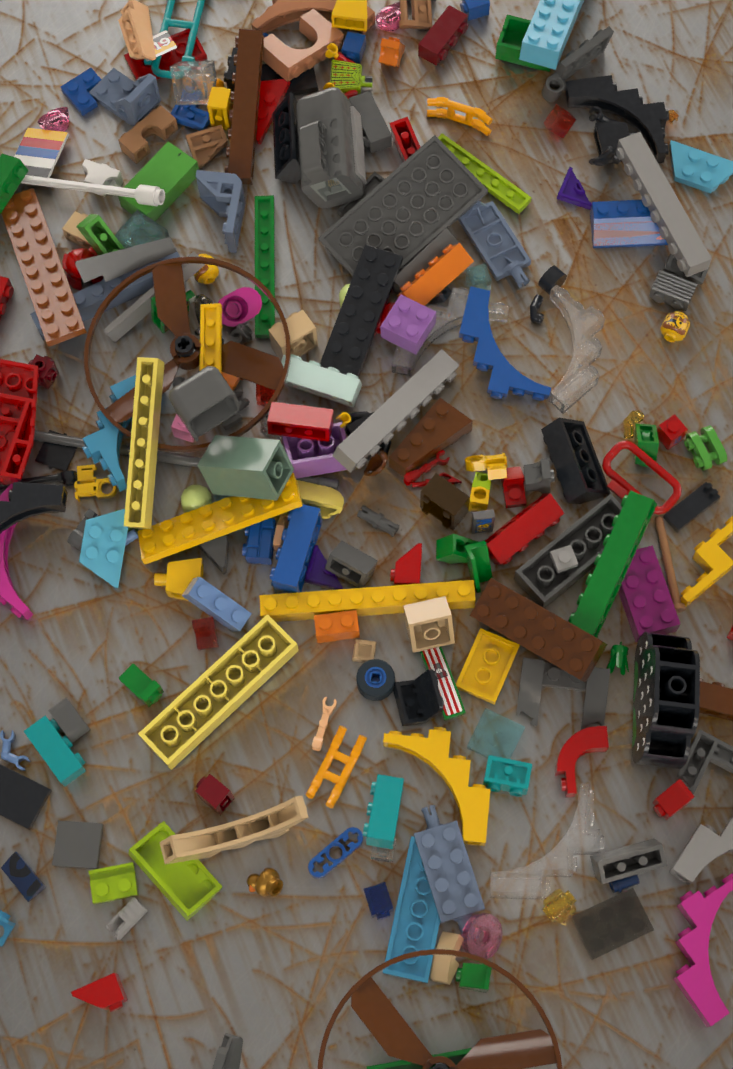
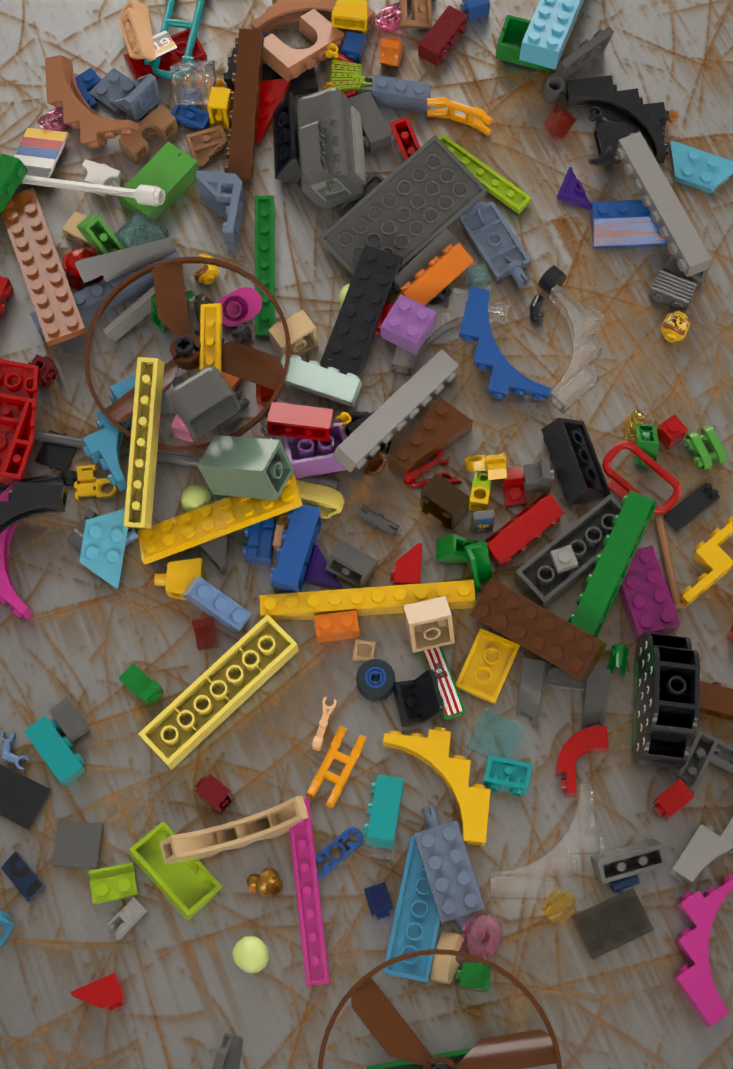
(64, 93): none -> nougat arch
(250, 954): none -> yellowish green hair
(309, 901): none -> dark pink tile
(401, 93): none -> sand blue brick

